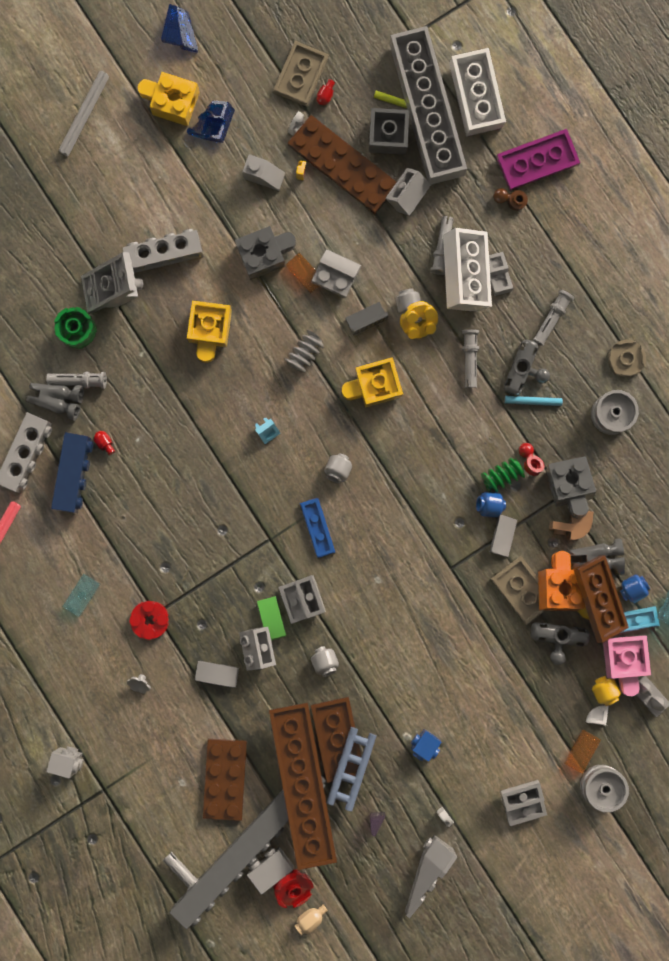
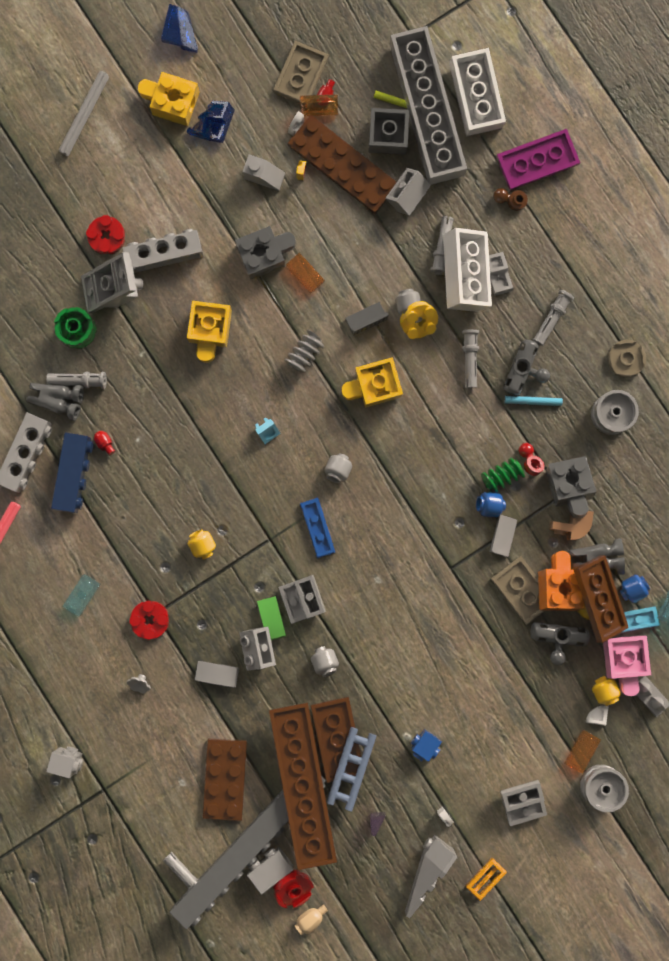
(105, 245): none -> red plate
(201, 544): none -> yellow head
(319, 105): none -> clear orange tile
(336, 273): light grey brick -> none
(481, 872): none -> light orange tile

